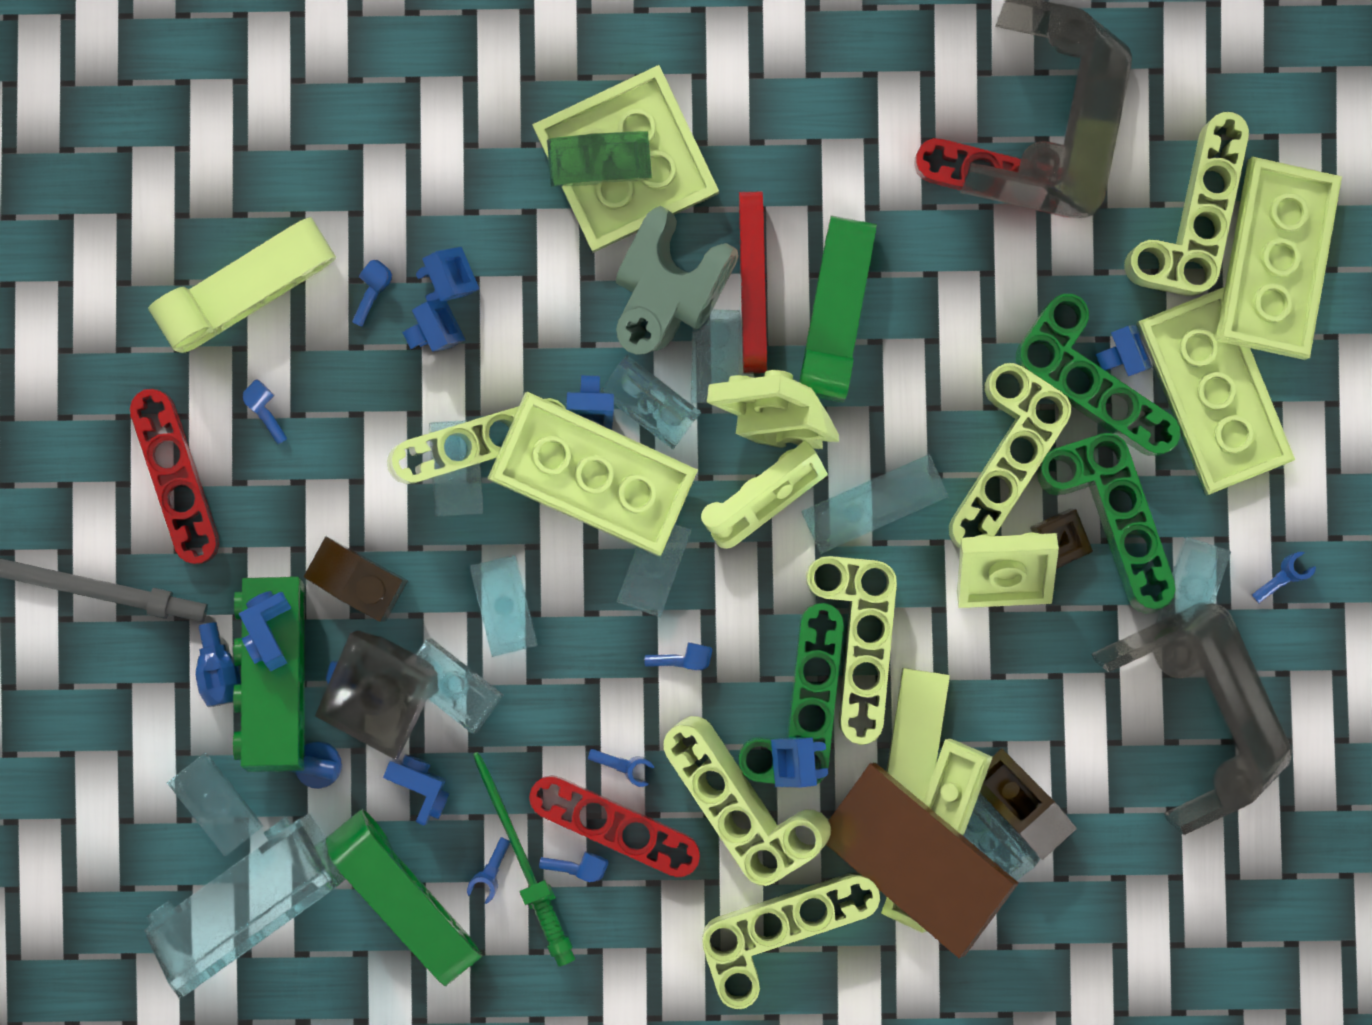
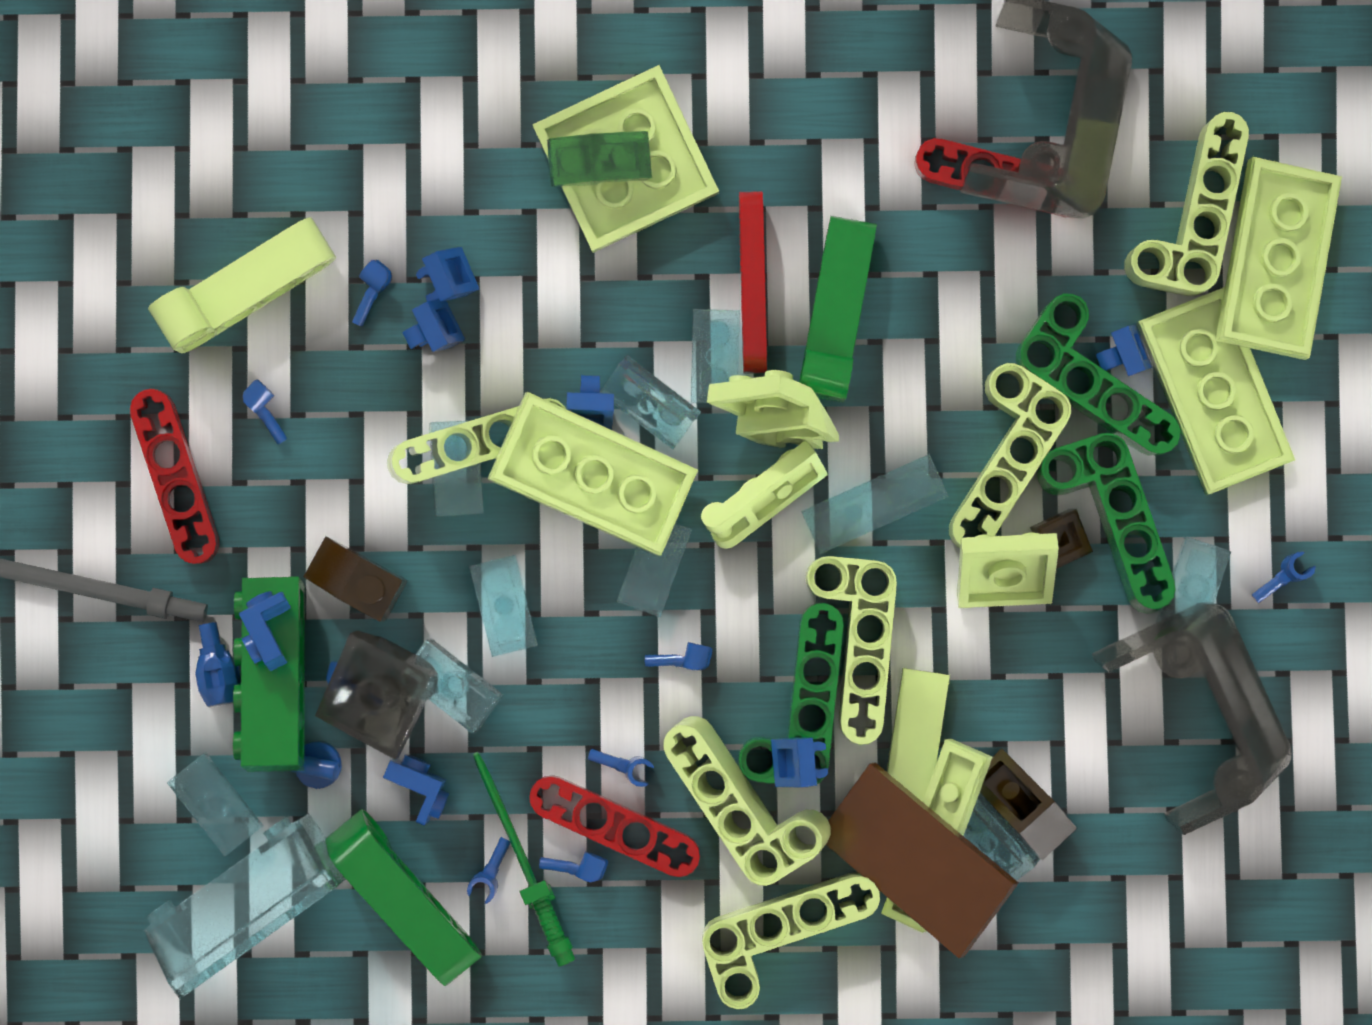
(662, 290): sand green piece -> none

